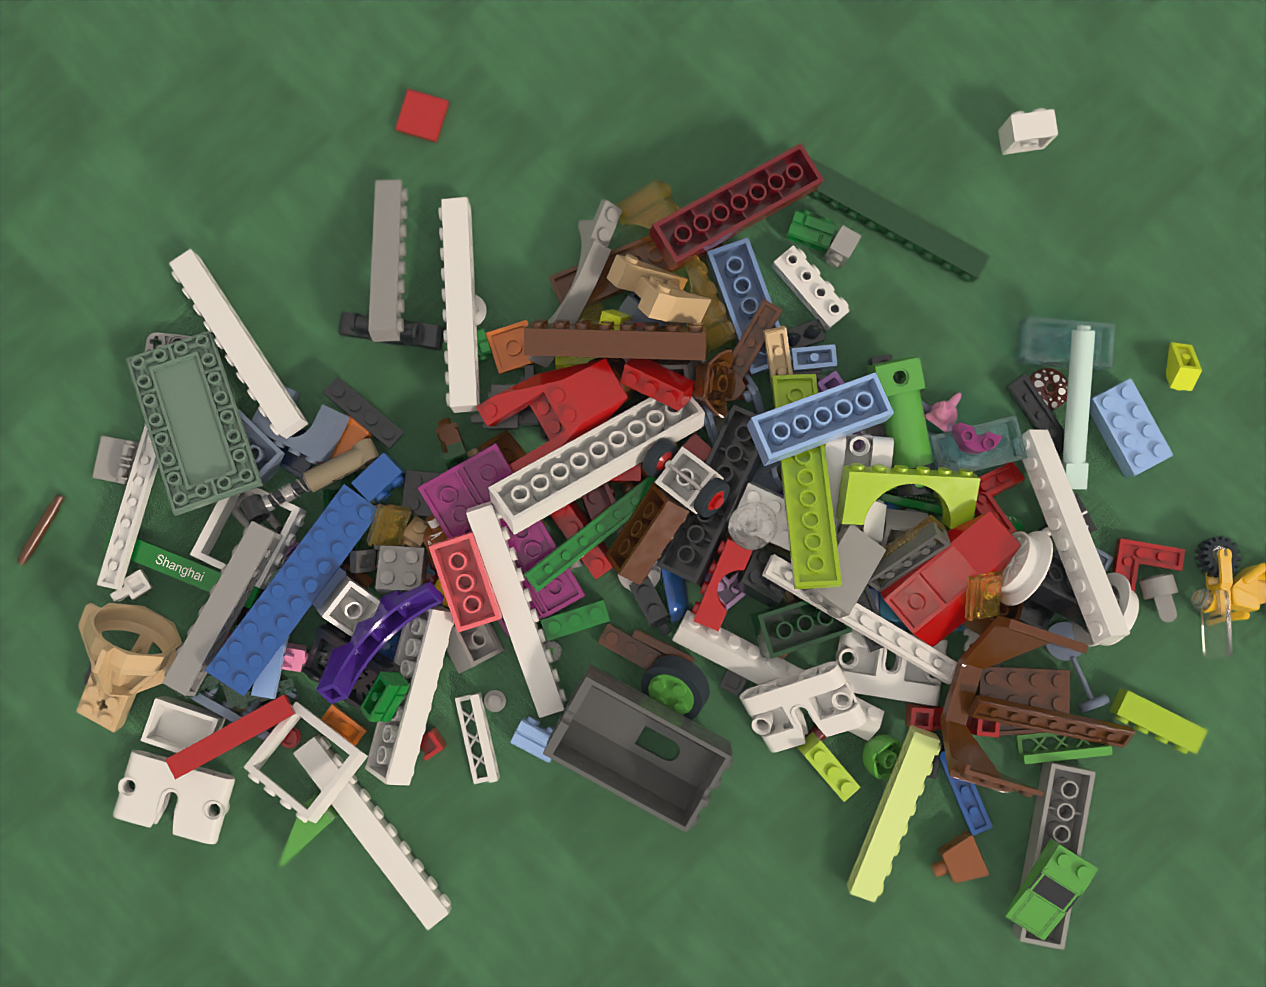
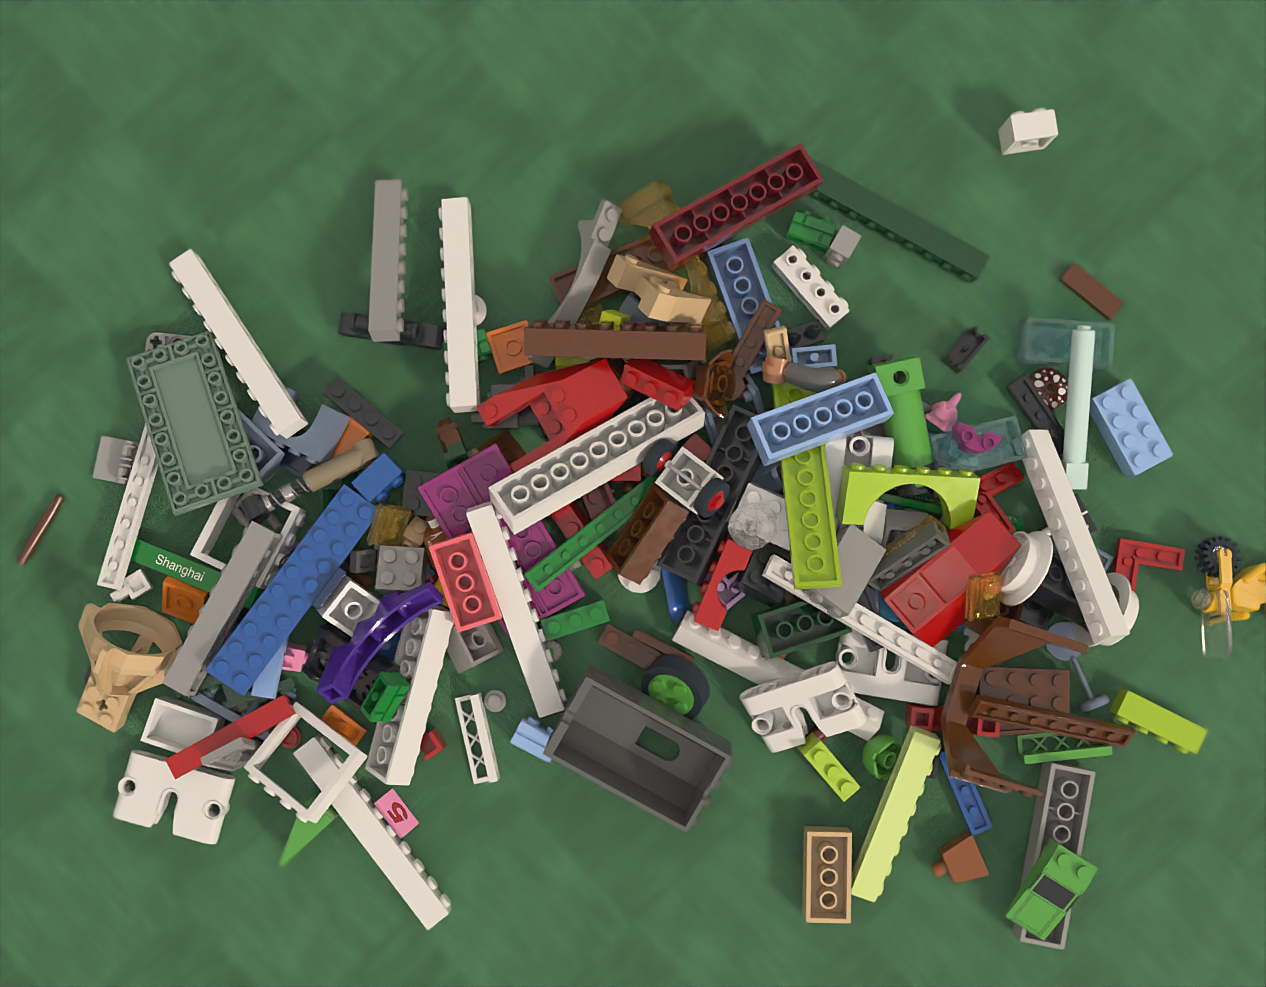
(182, 599): none -> orange plate
(232, 755): none -> light grey tile
(396, 813): none -> bright pink tile
(422, 115): red tile -> none
(651, 605): black hinge -> none
(732, 682): black plate -> none
(812, 379): none -> dark grey piece
(827, 874): none -> tan brick
(964, 349): none -> black hinge
(1091, 291): none -> reddish brown tile
(1161, 589): light grey piece -> none
(1182, 367): neon yellow slope -> none

